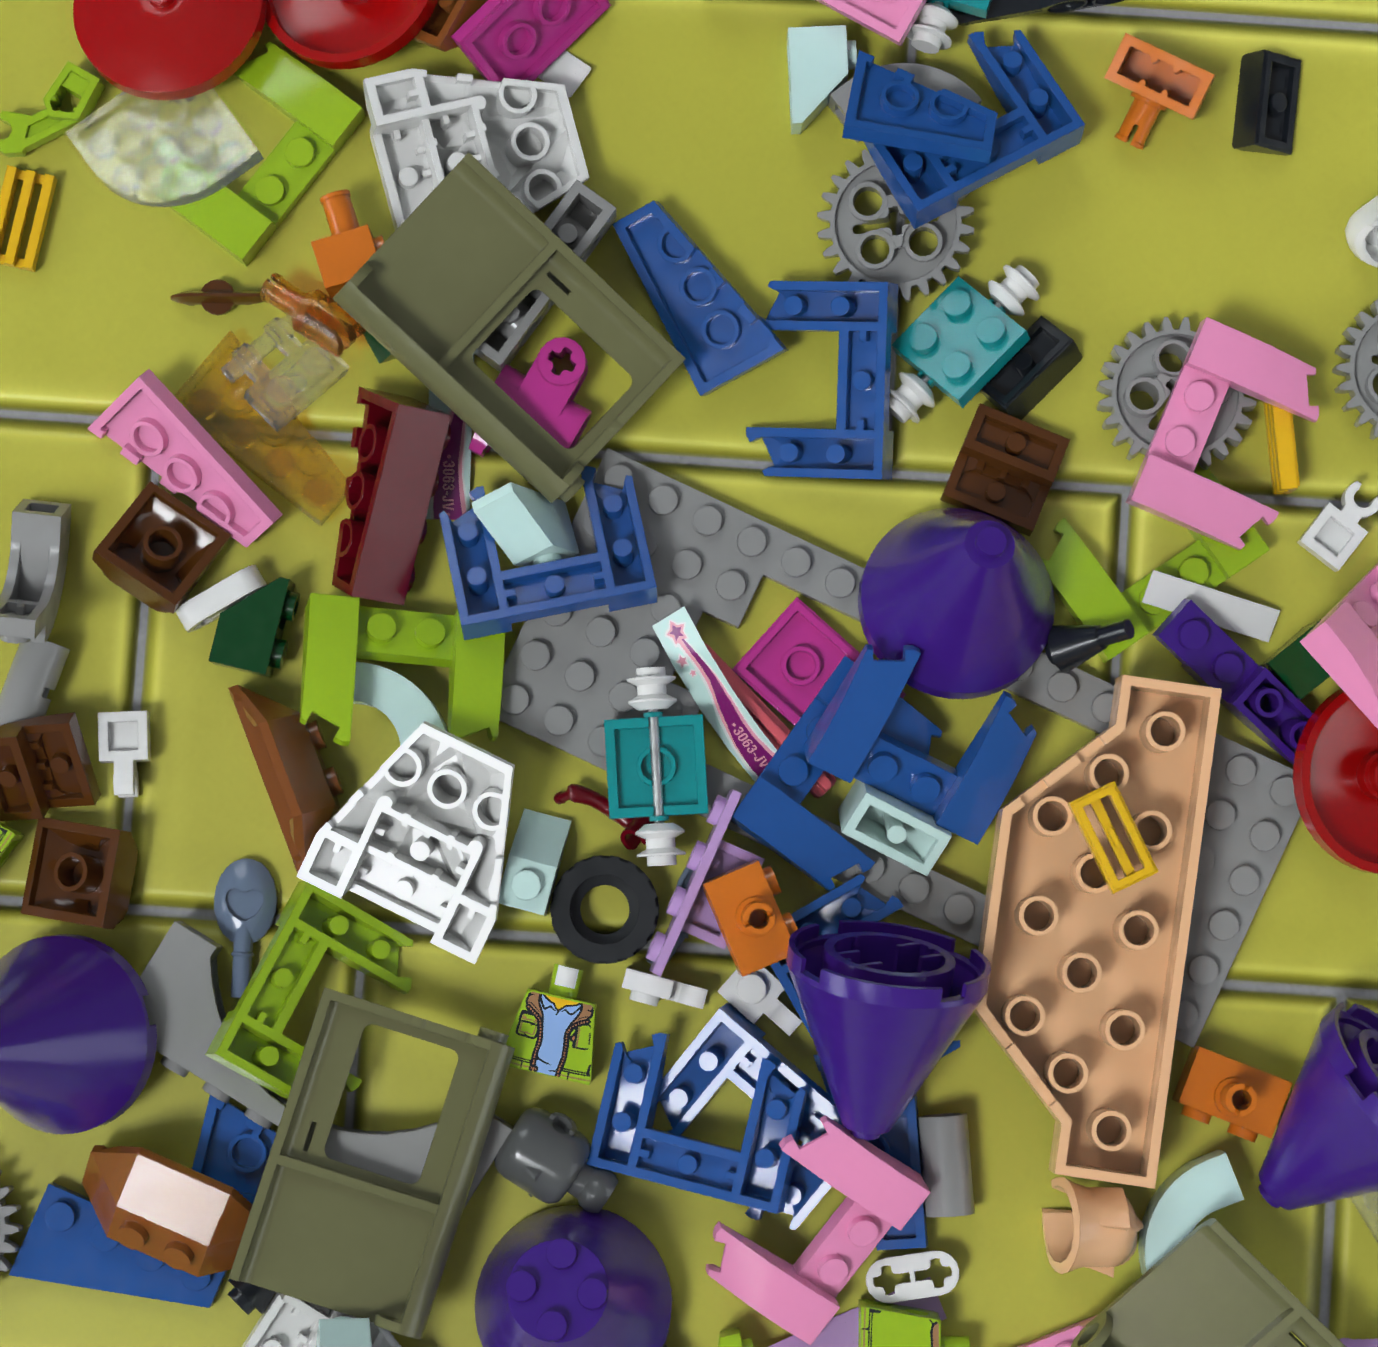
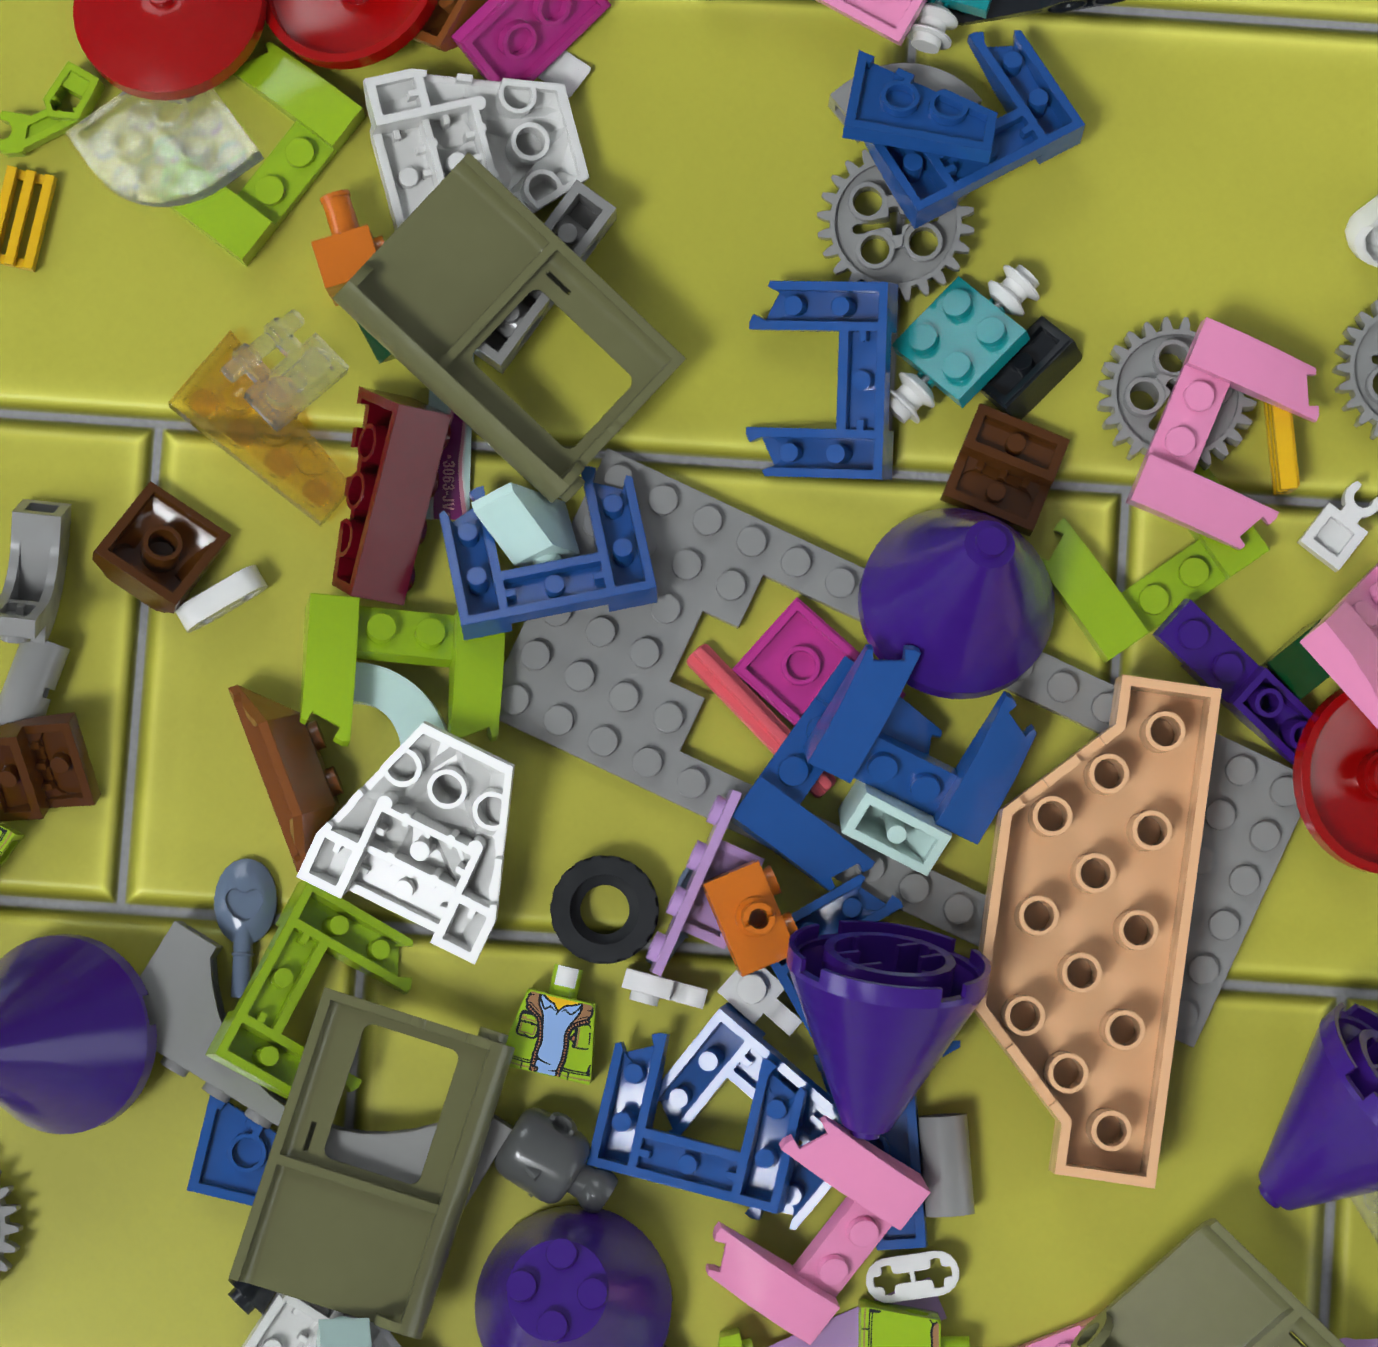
(73, 1250): blue wing -> none
(80, 873): reddish brown slope -> none
(124, 741): white plate -> none
(166, 1209): dark orange wedge -> none
(172, 443): bright pink wing -> none
(217, 297): reddish brown piece -> none
(252, 630): dark green slope -> none
(313, 315): clear orange arm -> none
(534, 862): light aqua slope -> none
(547, 395): dark pink piece -> none
(589, 797): dark red piece -> none
(656, 766): teal plate -> none
(695, 301): blue wing -> none
(713, 692): sticker -> none
(816, 68): light aqua slope -> none
(1074, 644): black cone -> none
(1093, 798): yellow tile -> none
(1095, 1233): light nougat helmet -> none
(1157, 83): orange brick -> none
(1183, 1202): light aqua arch -> none
(1222, 608): white sticker -> none
(1231, 1092): orange brick -> none
(1266, 103): black slope -> none

